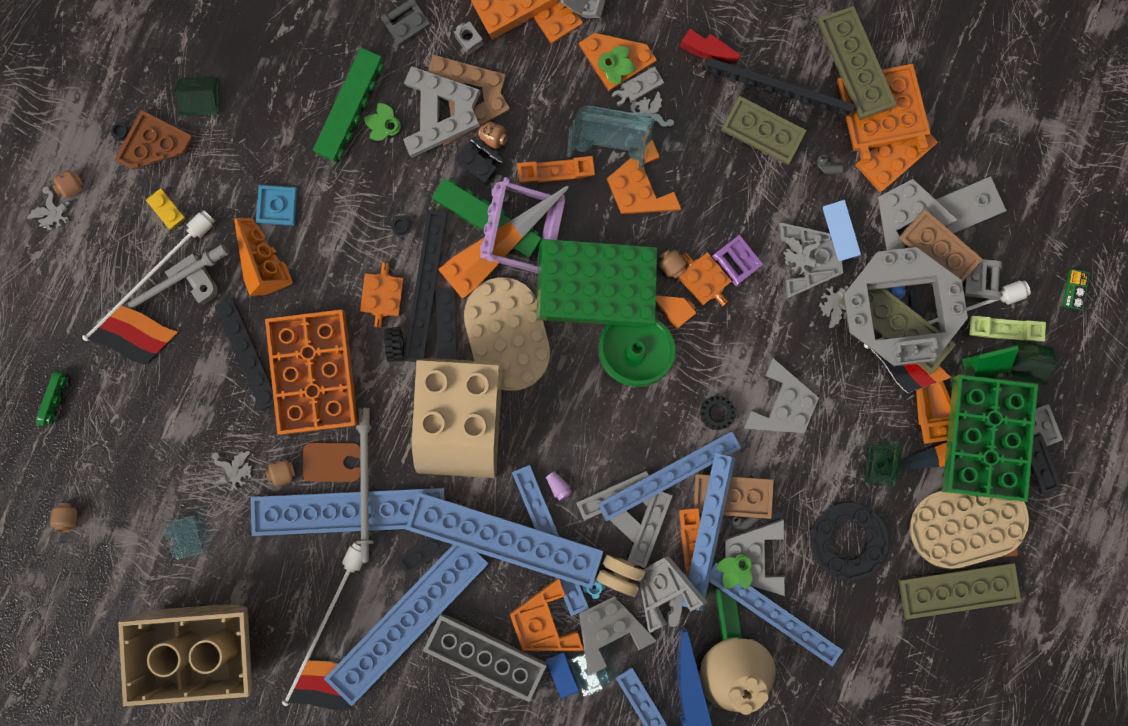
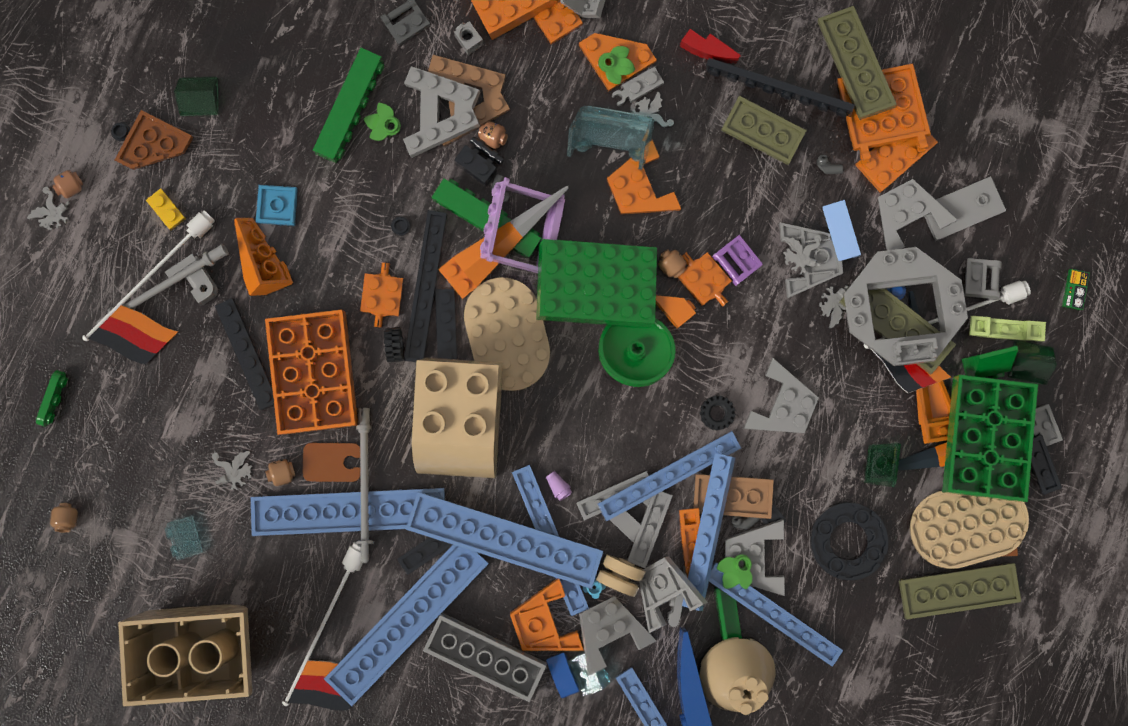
(556, 170): orange slope -> none
(940, 245): medium nougat plate -> none

